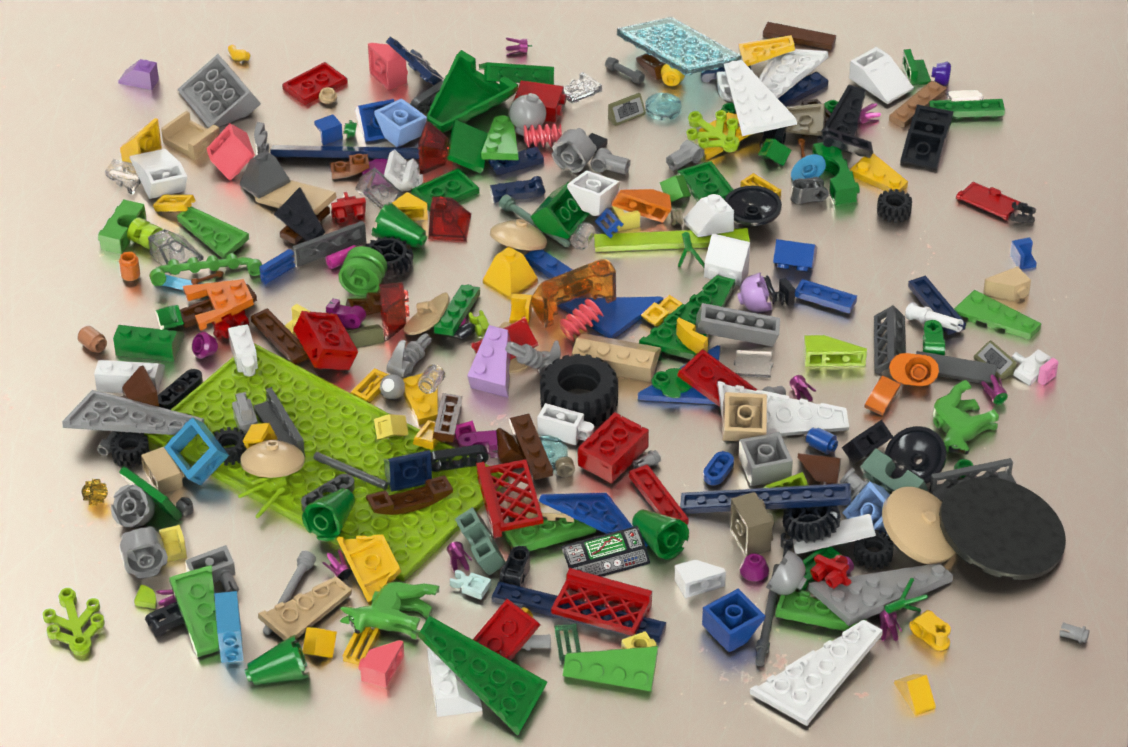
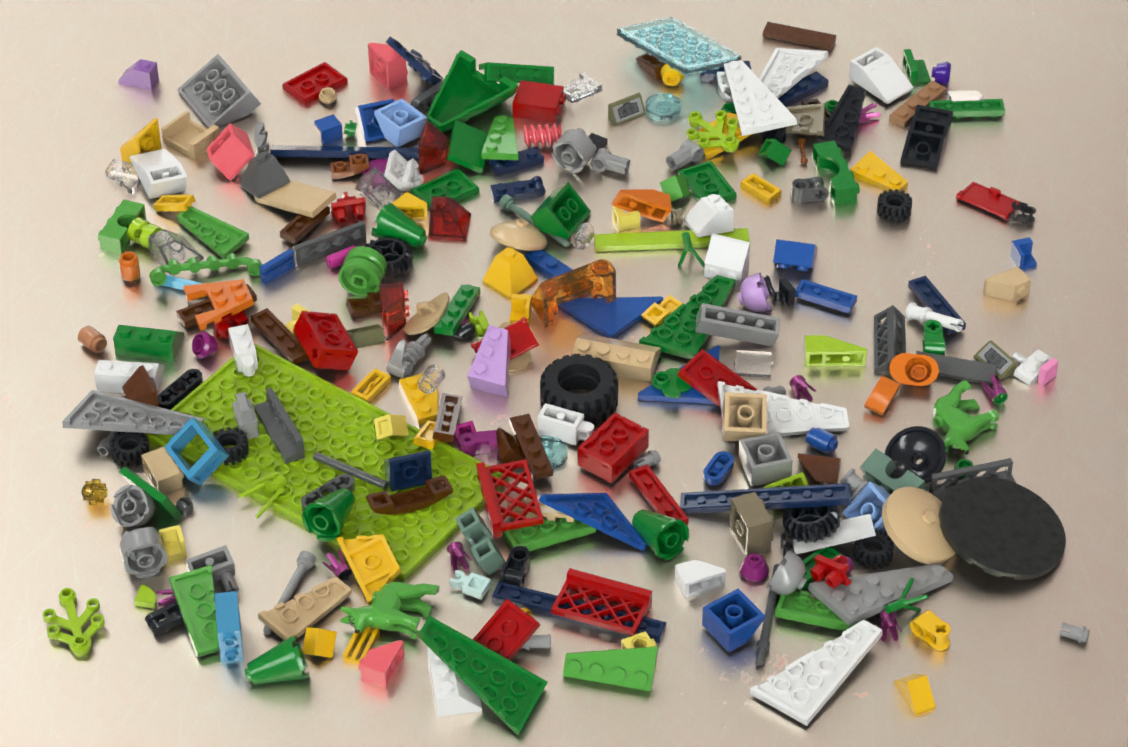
(169, 317): green panel -> none
(217, 274): dark orange hinge -> none
(238, 54): yellow arm -> none
(259, 433): yellow panel -> none
(272, 459): tan dish -> none
(300, 217): black wing -> none
(349, 316): magenta leg -> none
(392, 386): light grey piece -> none
(472, 451): black beam -> none
(522, 47): flat silver piece -> none
(527, 111): light grey brick -> none
(531, 357): light grey piece -> none
(564, 466): dark tan bush -> none
(565, 628): clear green tile -> none
(579, 319): coral piece -> none
(593, 192): white slope -> none
(608, 552): sticker -> none
(612, 225): blue tile -> none
(613, 64): dark grey bar -> none
(689, 337): yellow slope -> none
(754, 205): black dish -> none
(765, 49): yellow wing -> none
(808, 167): dark azure dish -> none
(846, 142): black plate -> none
(867, 442): black brick -> none
(997, 315): bright green wing -> none

